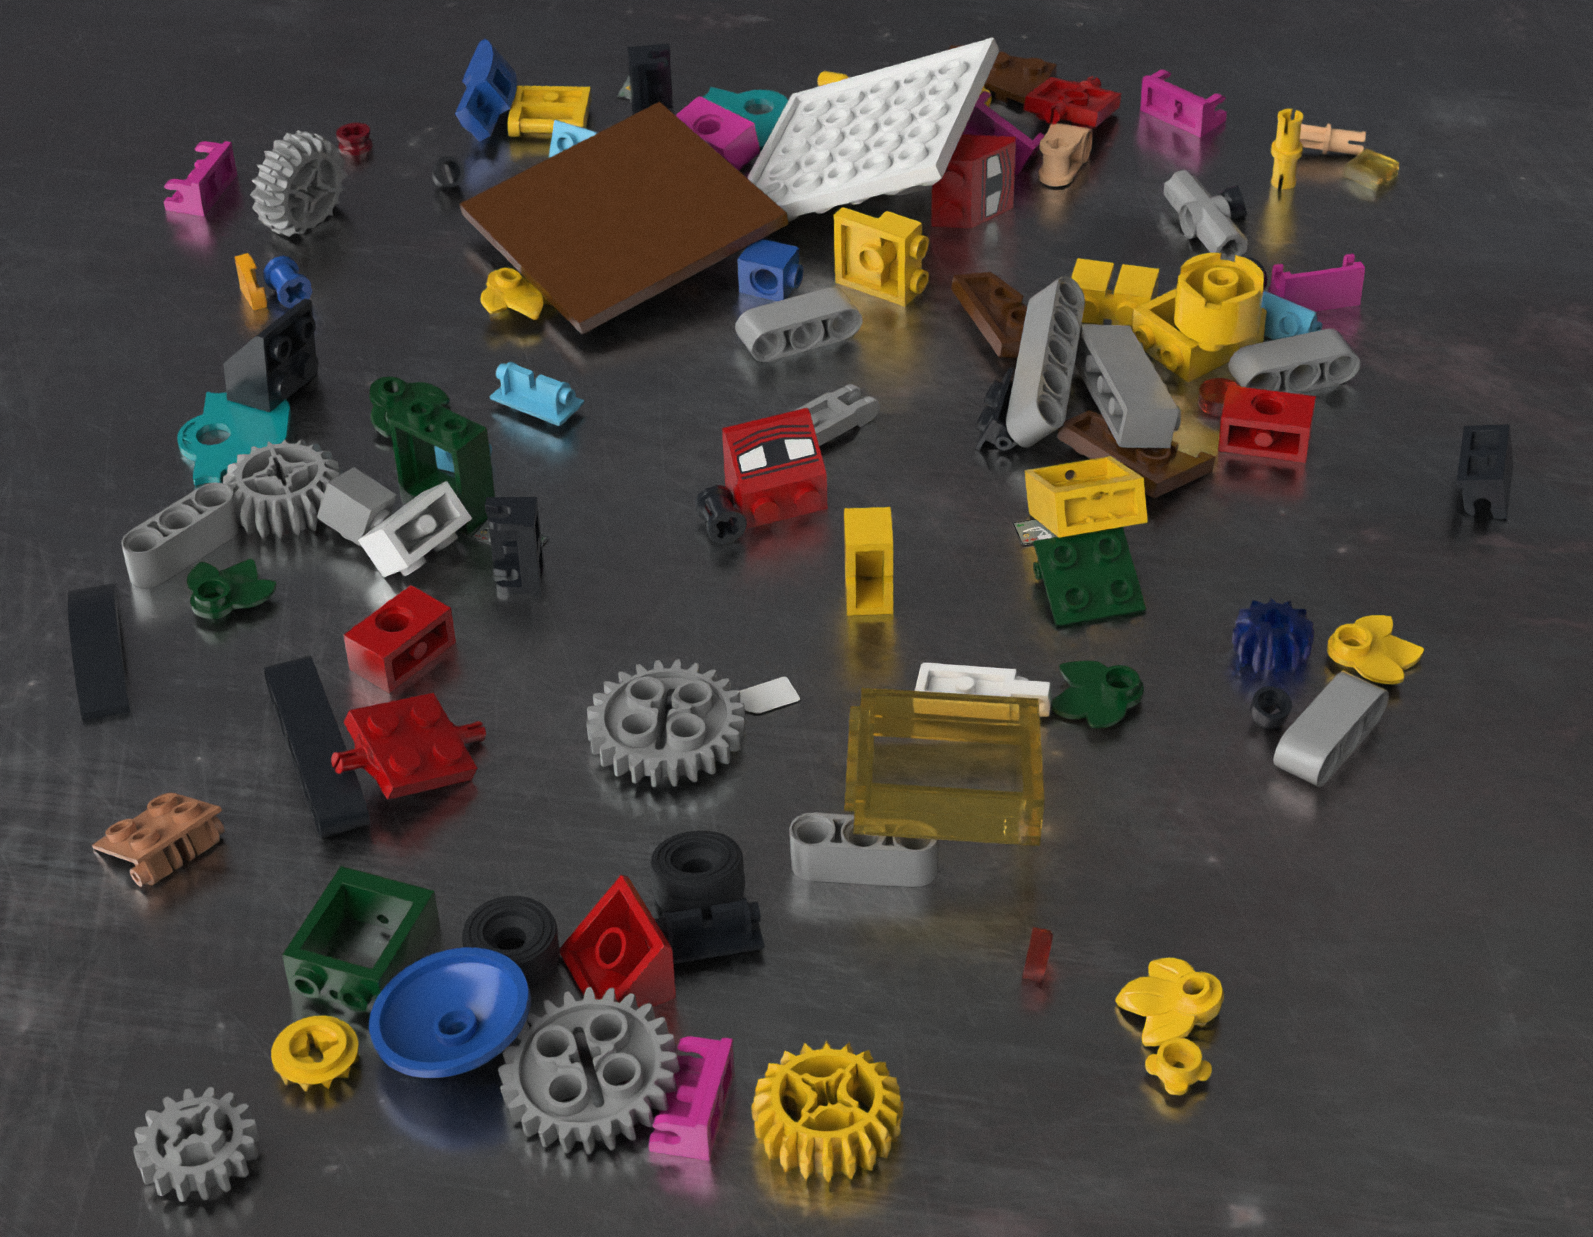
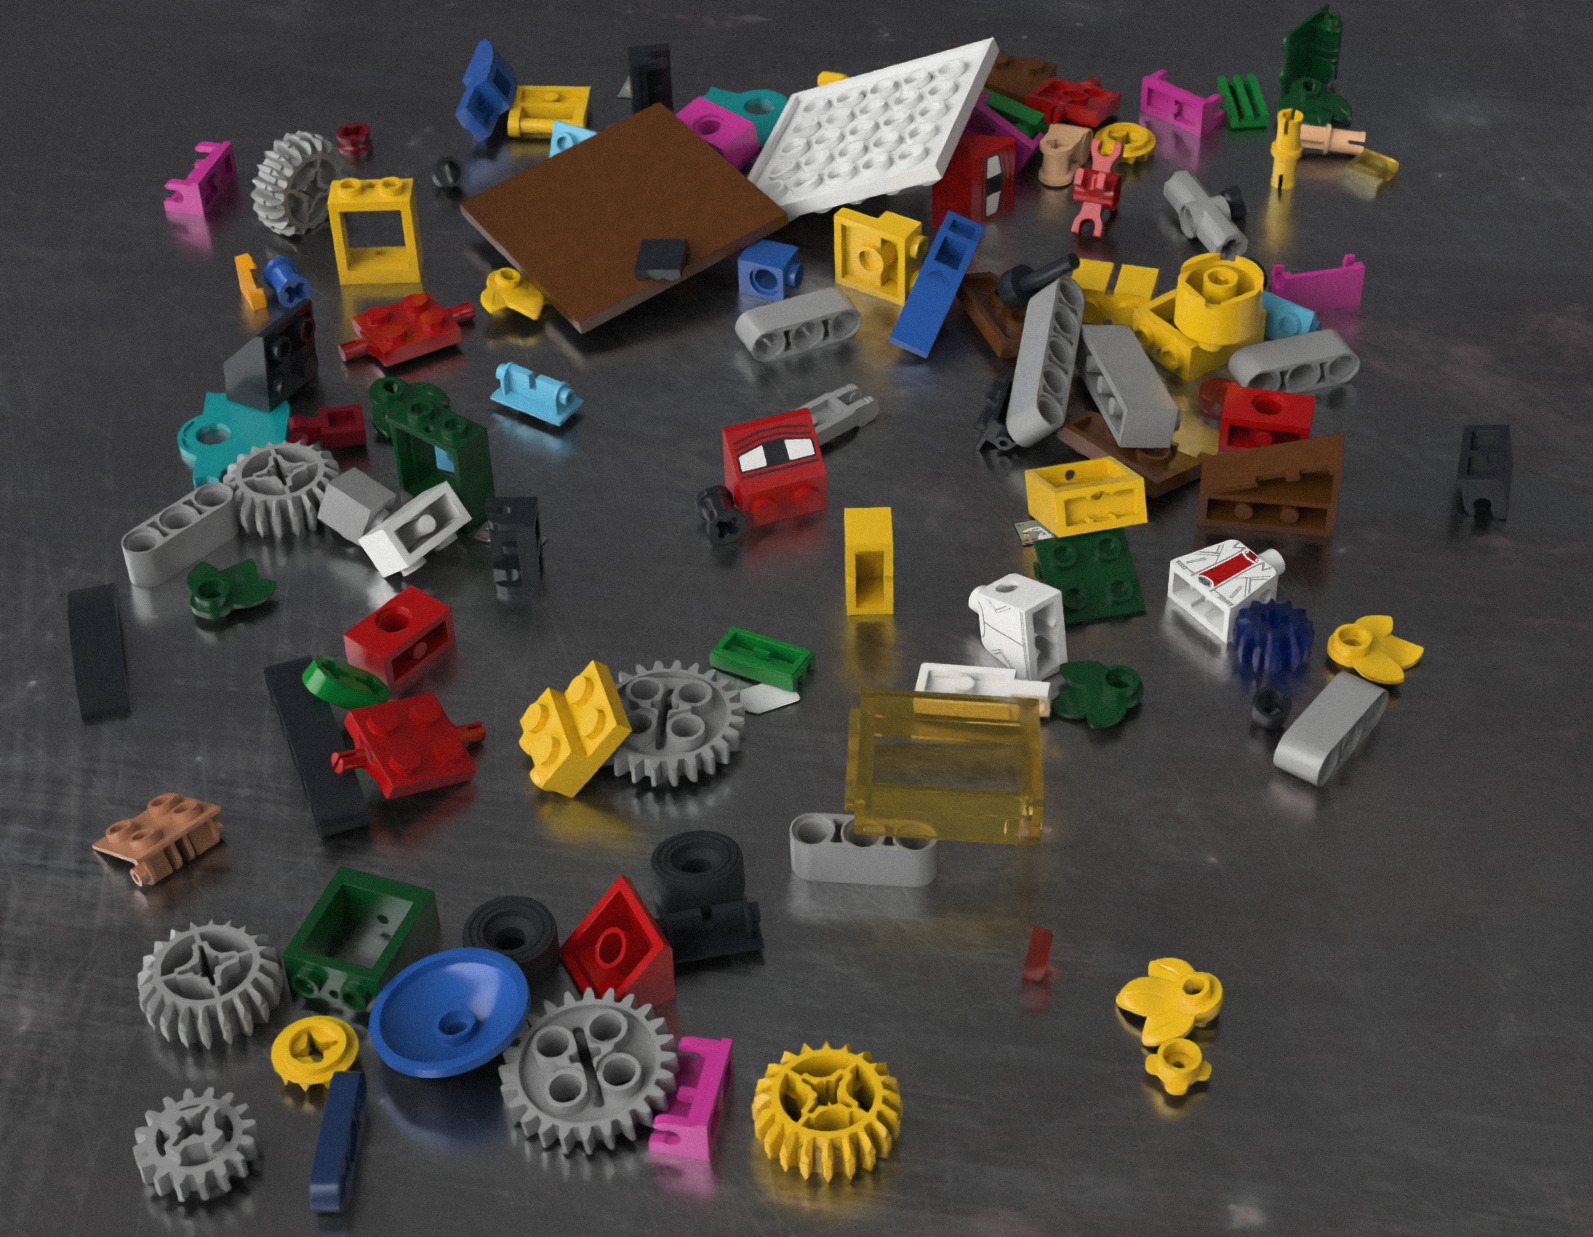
(178, 989): none -> light grey gear
(333, 426): none -> dark red plate
(338, 1142): none -> dark blue beam
(344, 684): none -> green beam
(376, 264): none -> yellow window
(406, 329): none -> red plate
(574, 730): none -> yellow plate
(661, 259): none -> black piece
(762, 658): none -> green tile
(937, 284): none -> blue slope
(1020, 116): none -> green plate
(1022, 282): none -> black piece
(1022, 625): none -> white torso
(1097, 188): none -> red pin
(1140, 140): none -> yellow gear
(1223, 580): none -> white torso
(1240, 88): none -> green tile
(1274, 487): none -> reddish brown wedge
(1312, 49): none -> dark green hinge
(1315, 103): none -> dark green plate

